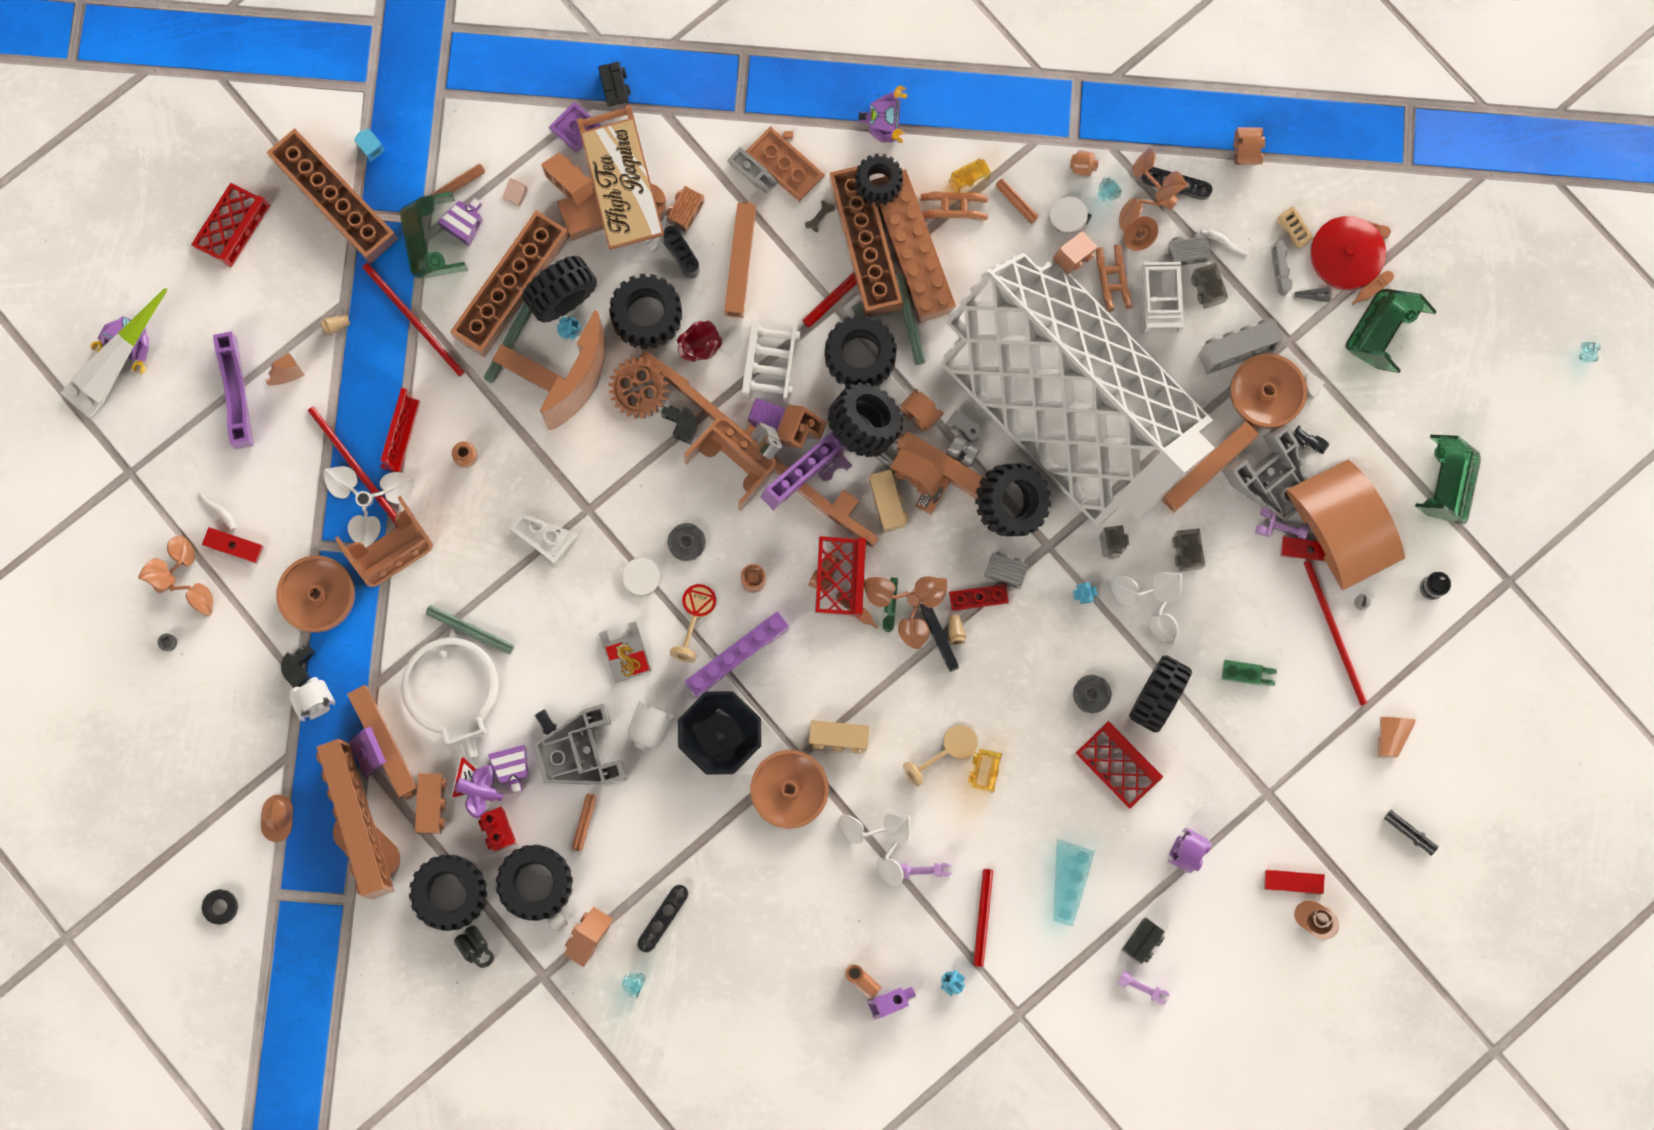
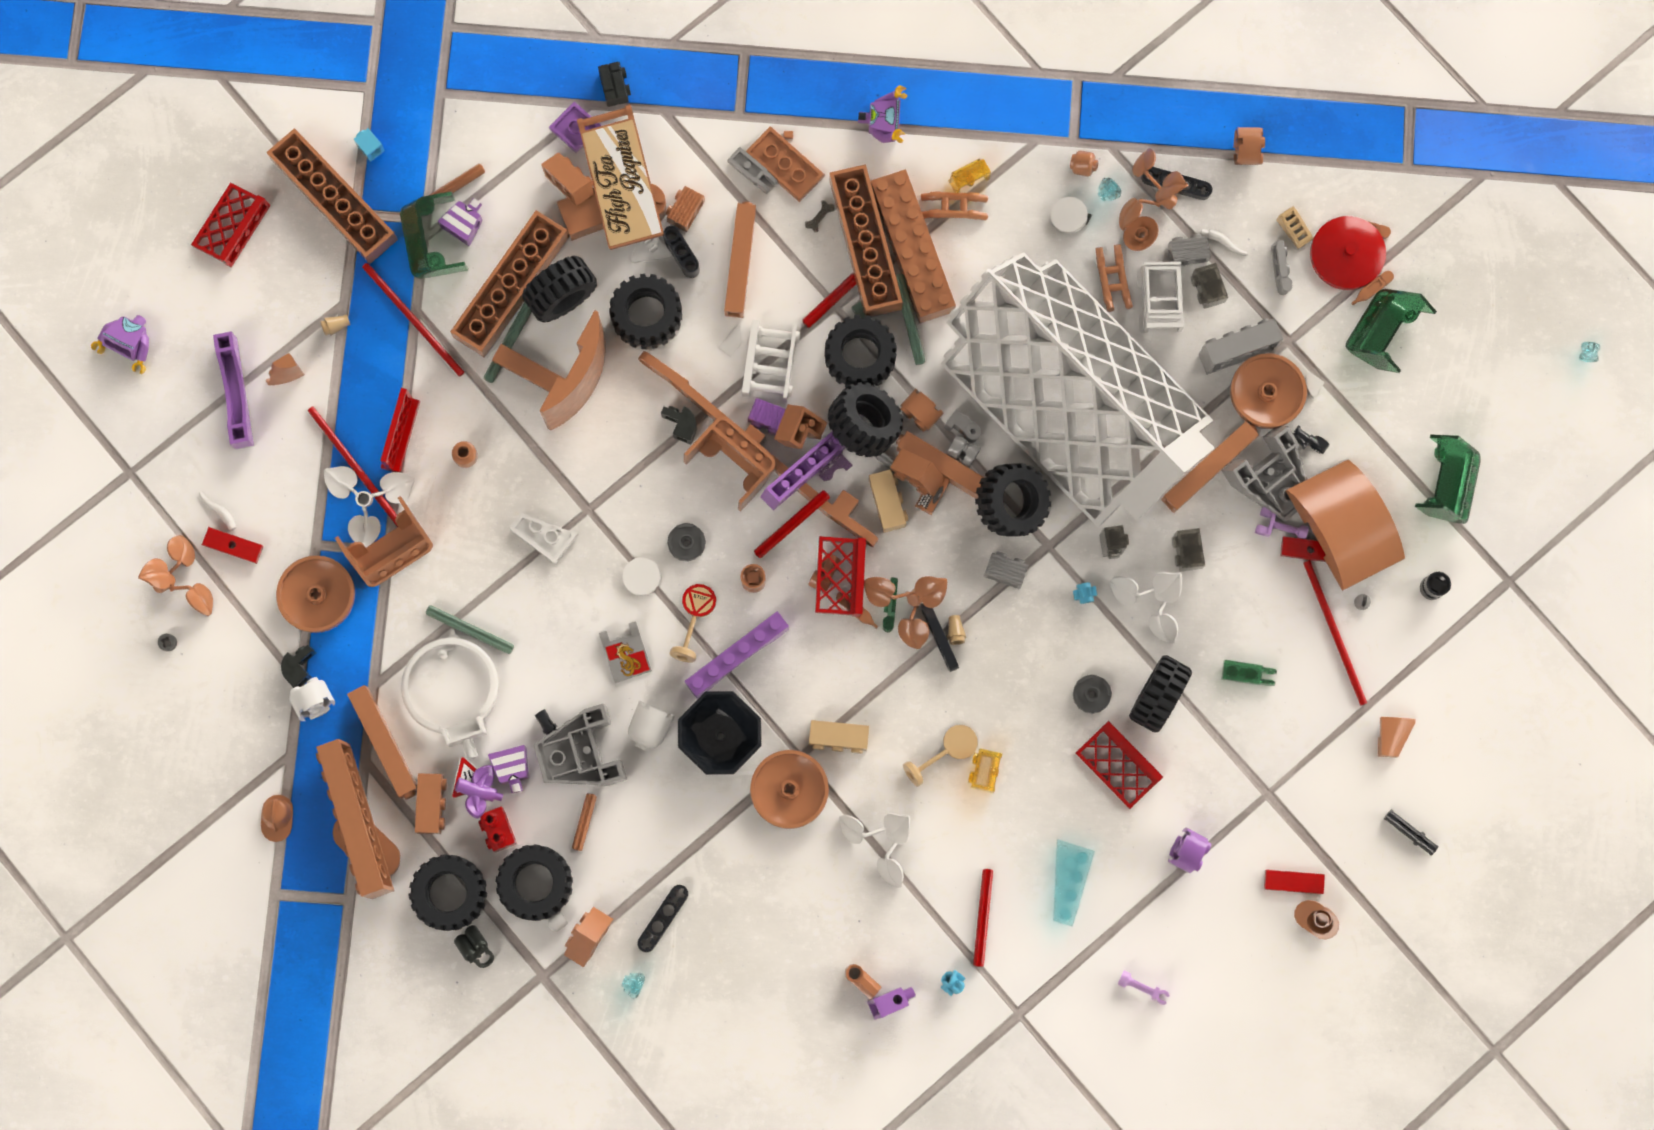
(95, 379): white plate -> none
(207, 904): black tyre -> none
(367, 751): medium lavender plate -> none
(515, 191): nougat slope -> none
(568, 327): medium azure gear -> none
(645, 403): nougat gear -> none
(699, 341): dark red hair -> none
(767, 440): light grey leg -> none
(791, 524): none -> red axle
(878, 165): black tyre -> none
(937, 869): lavender bar -> none
(967, 599): red tile -> none
(1016, 200): nougat axle -> none
(1075, 252): piece -> none
(1143, 941): pearl dark grey brick -> none
(1315, 294): dark grey piece -> none

